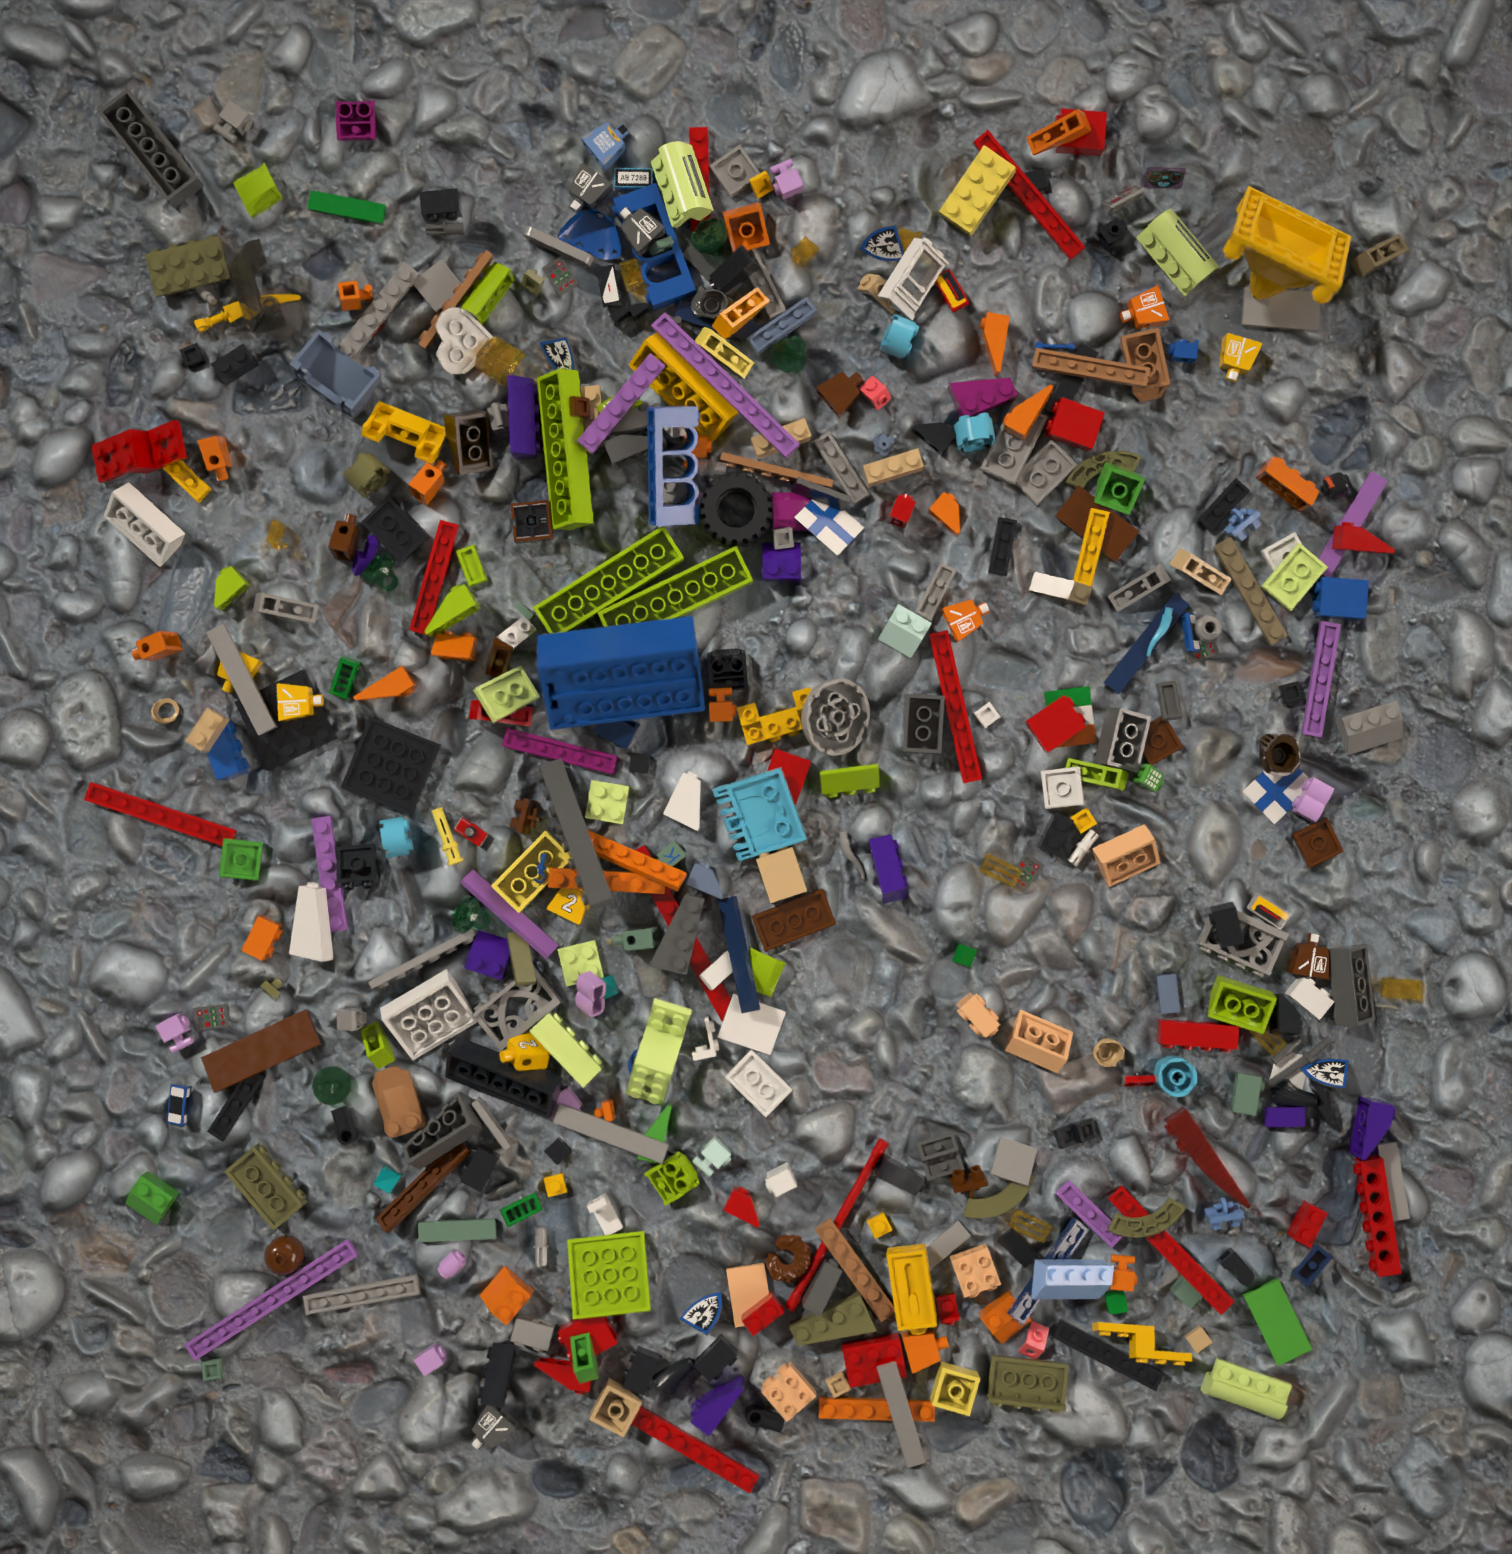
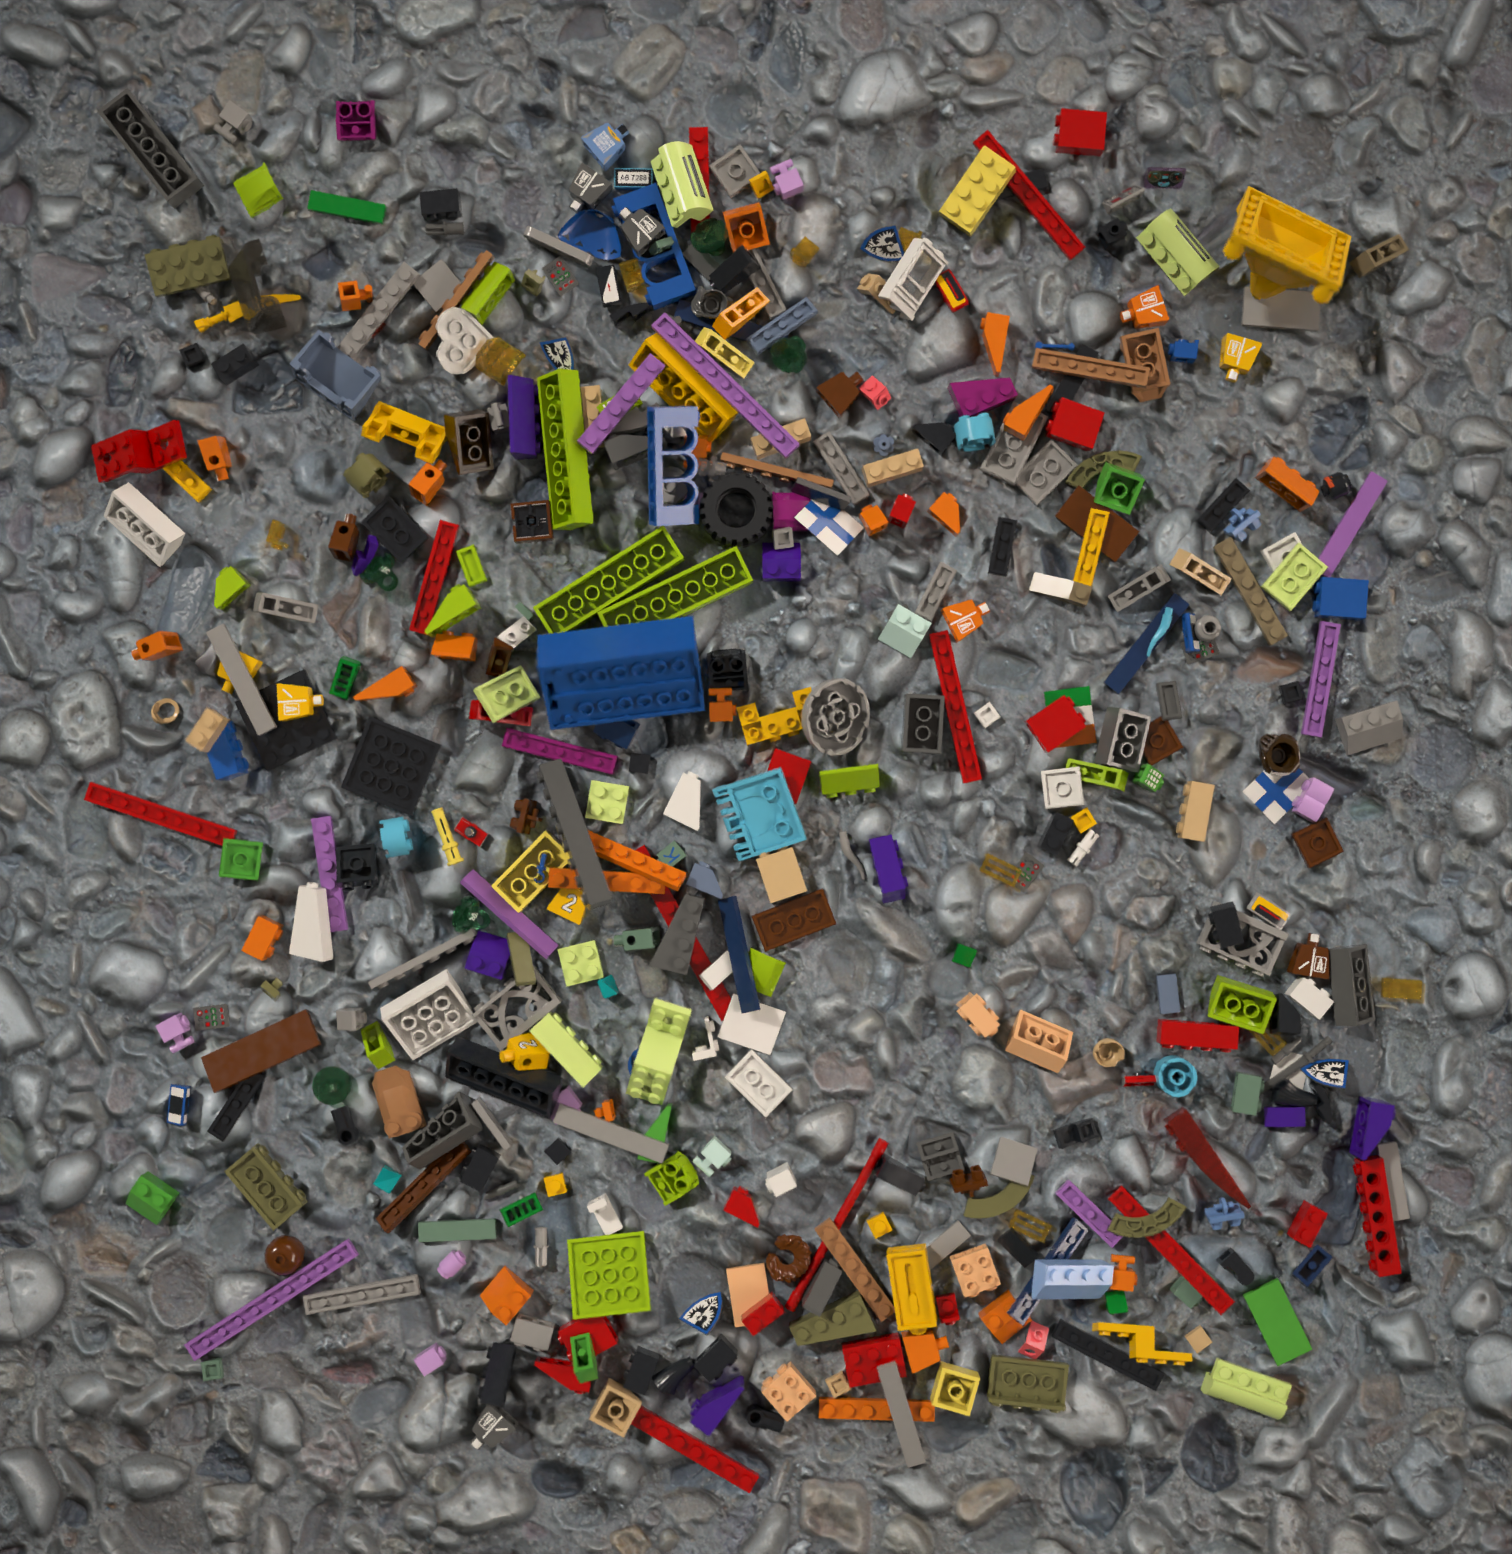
(579, 407): reddish brown tile -> none
(590, 994): lavender brick -> none
(873, 519): none -> orange slope
(898, 336): medium azure brick -> none
(1059, 132): orange slope -> none
(1126, 855): light nougat slope -> none
(1195, 811): none -> tan brick
(1358, 539): red slope -> none

